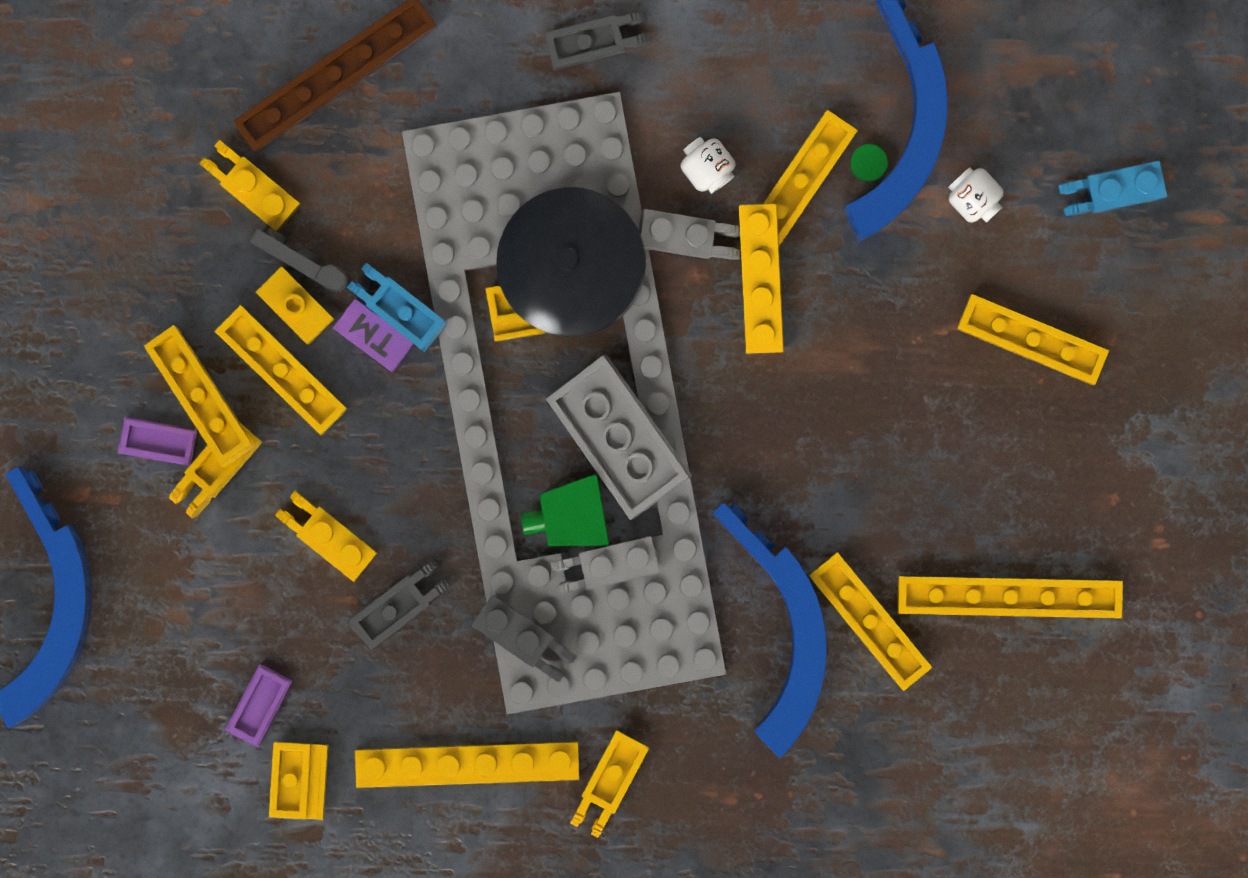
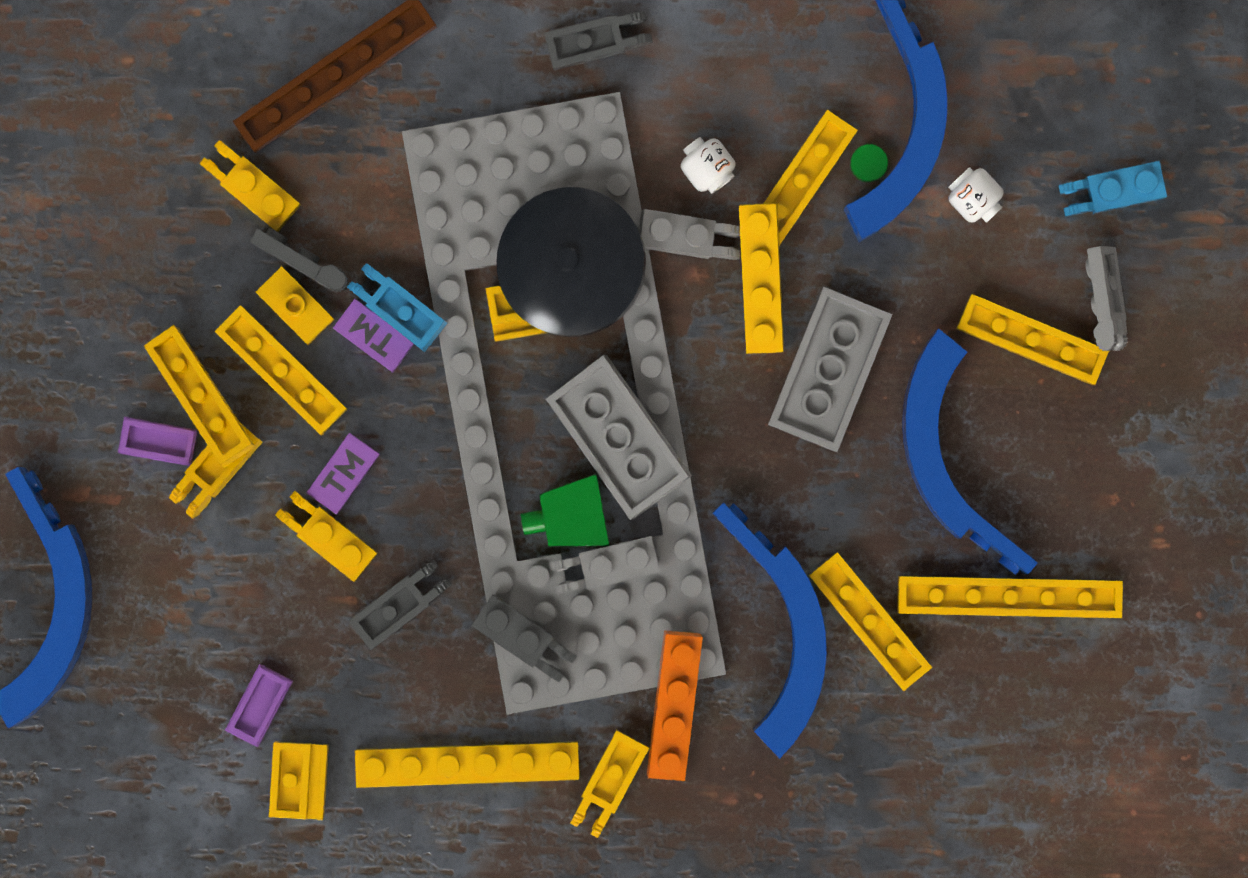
(343, 473): none -> medium lavender tile
(674, 705): none -> orange plate
(830, 369): none -> light grey plate
(924, 457): none -> blue arch
(1107, 298): none -> light grey hinge

